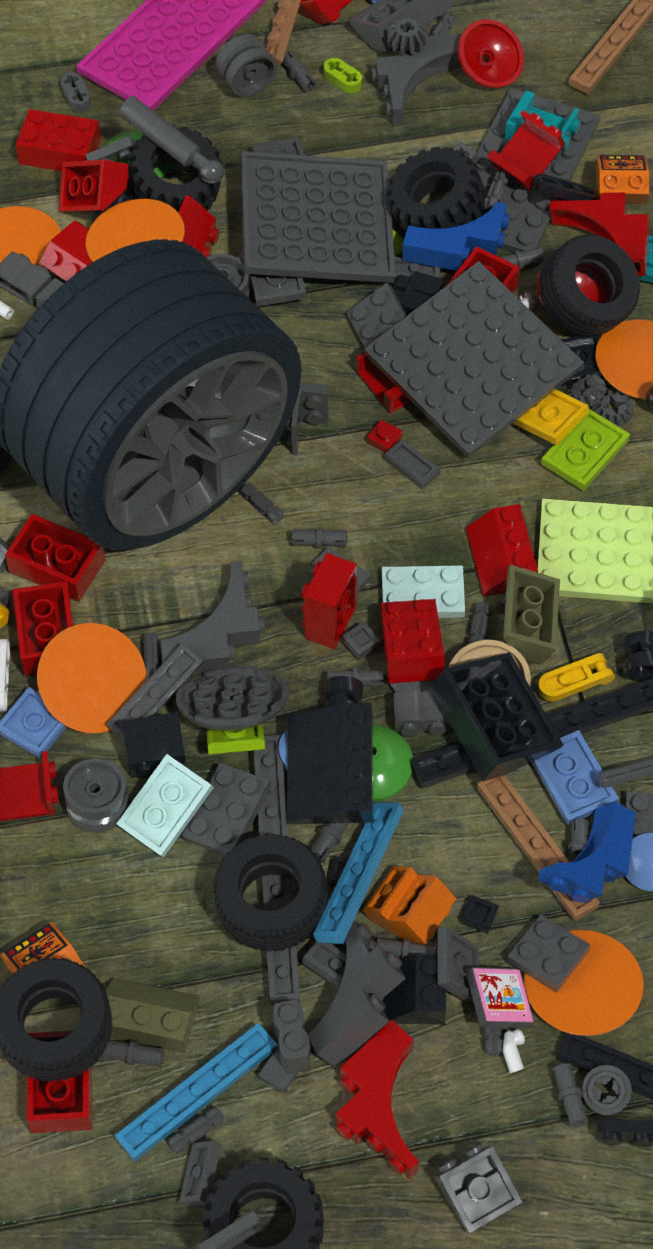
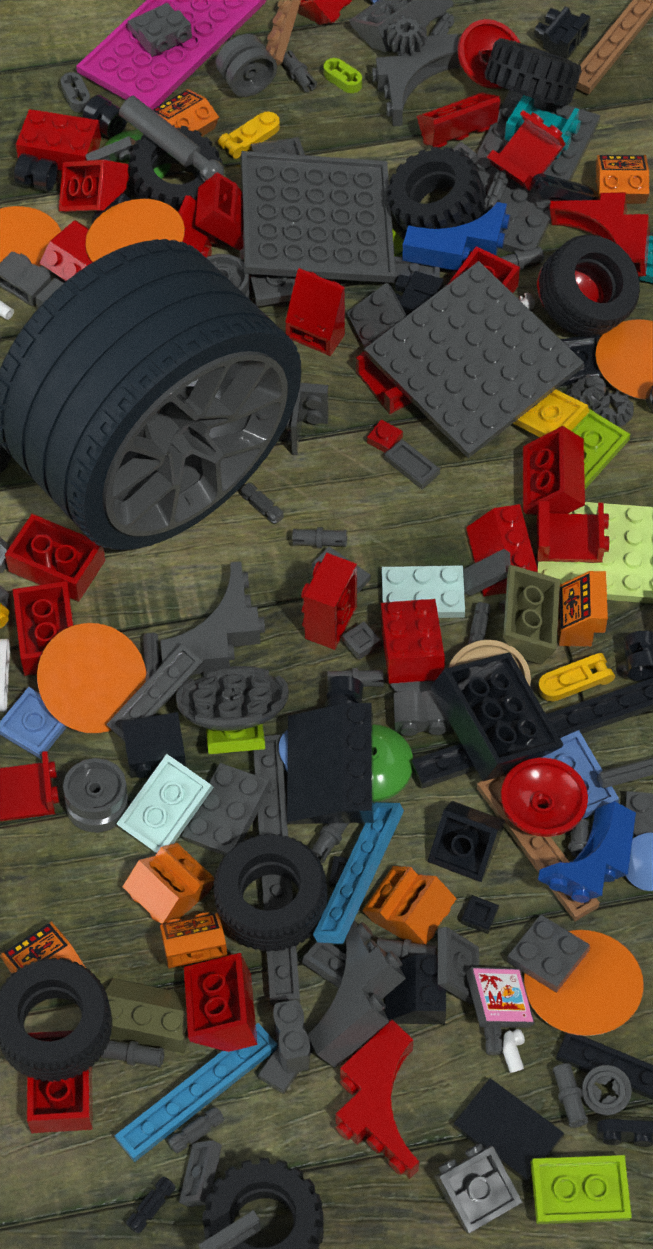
(36, 172): none -> black wheel
(107, 114): none -> black wheel
(150, 1205): none -> black axle
(160, 29): none -> dark grey plate
(168, 883): none -> orange piece
(190, 111): none -> orange piece
(193, 939): none -> orange piece
(220, 1003): none -> red slope
(221, 210): none -> red slope
(253, 131): none -> yellow plate
(316, 312): none -> red slope
(459, 119): none -> red slope
(466, 840): none -> black slope
(486, 572): none -> dark grey tile
(509, 1126): none -> black tile
(532, 72): none -> black tyre
(546, 783): none -> red dish
(554, 472): none -> red slope
(563, 33): none -> black hips
(571, 535): none -> red panel
(580, 1189): none -> lime plate
(582, 609): none -> orange piece

